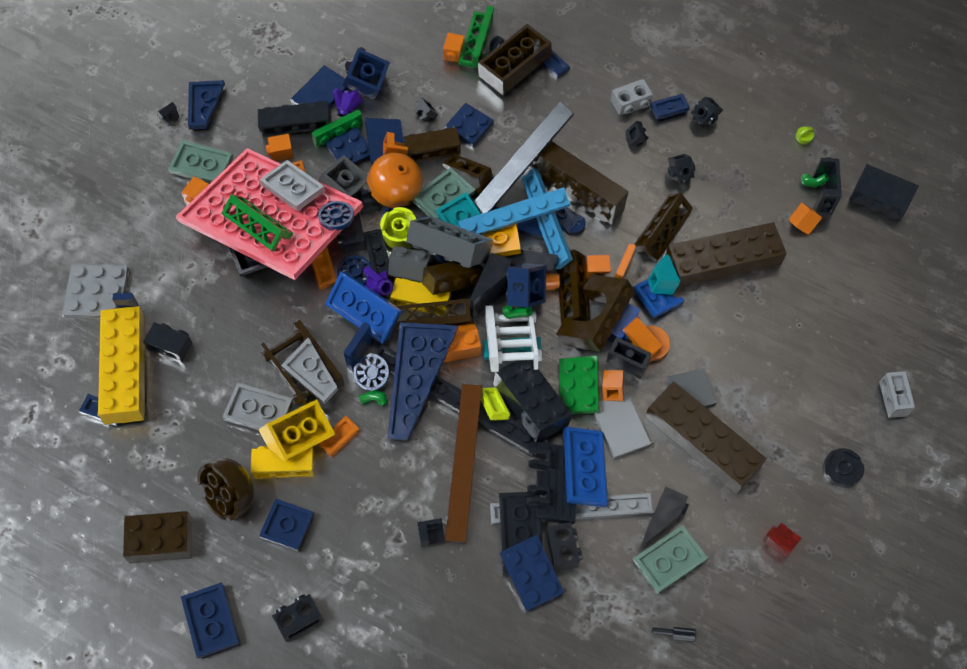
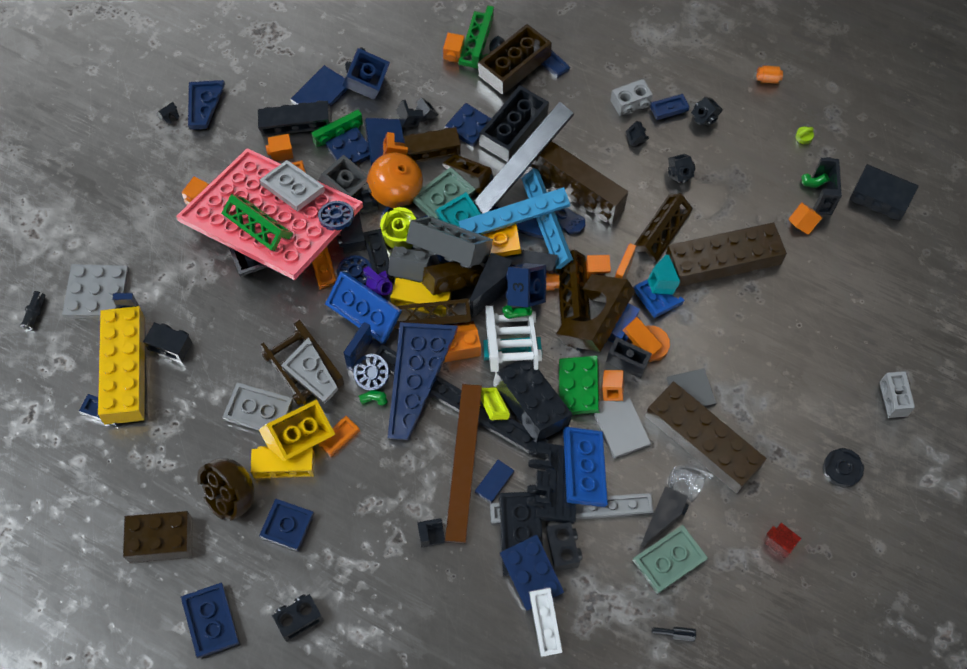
(32, 310): none -> black pin
(199, 161): sand green plate -> none
(347, 101): dark purple rock -> none
(408, 116): none -> black panel
(494, 481): none -> dark blue tile
(513, 123): none -> black brick
(545, 622): none -> white plate
(691, 477): none -> clear piece
(769, 74): none -> orange brick

